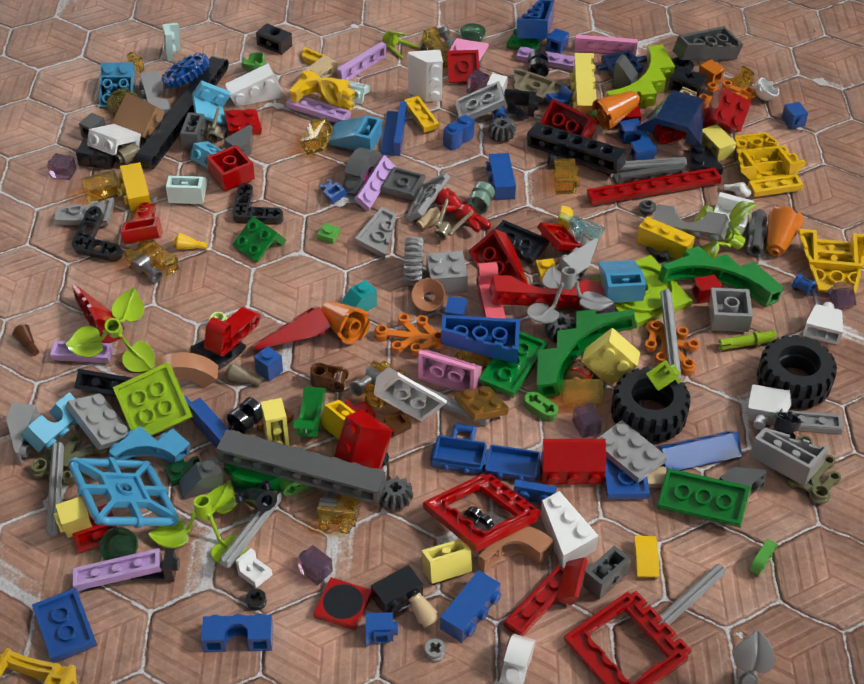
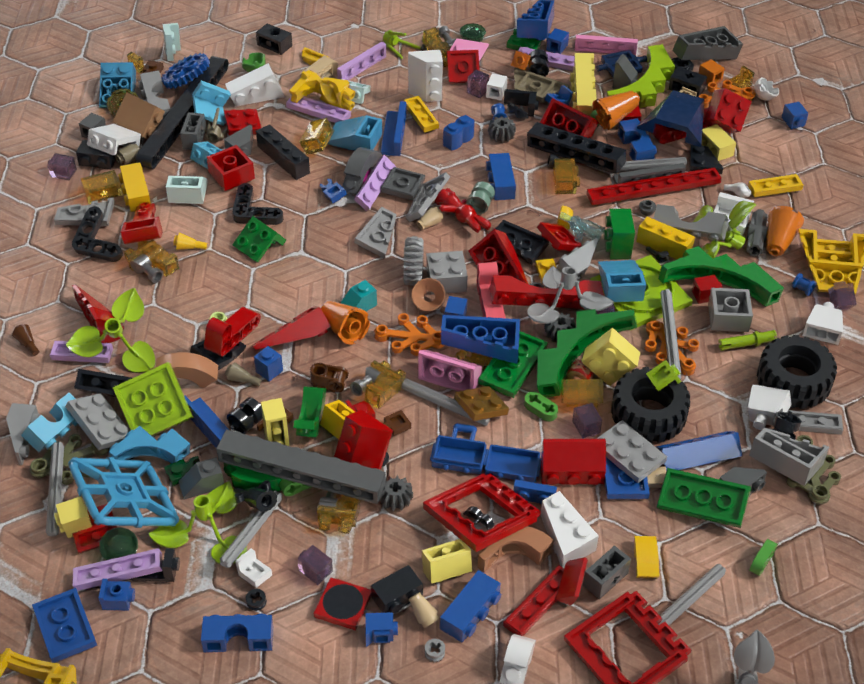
(116, 595): none -> blue brick
(153, 66): none -> reddish brown plate
(283, 152): none -> black brick
(328, 233): bright green plate -> none
(407, 394): white slope -> none
(444, 228): dark tan plant -> none
(481, 101): light grey plate -> none
(520, 60): none -> orange bracket
(619, 234): none -> green brick
(764, 158): yellow wedge -> none

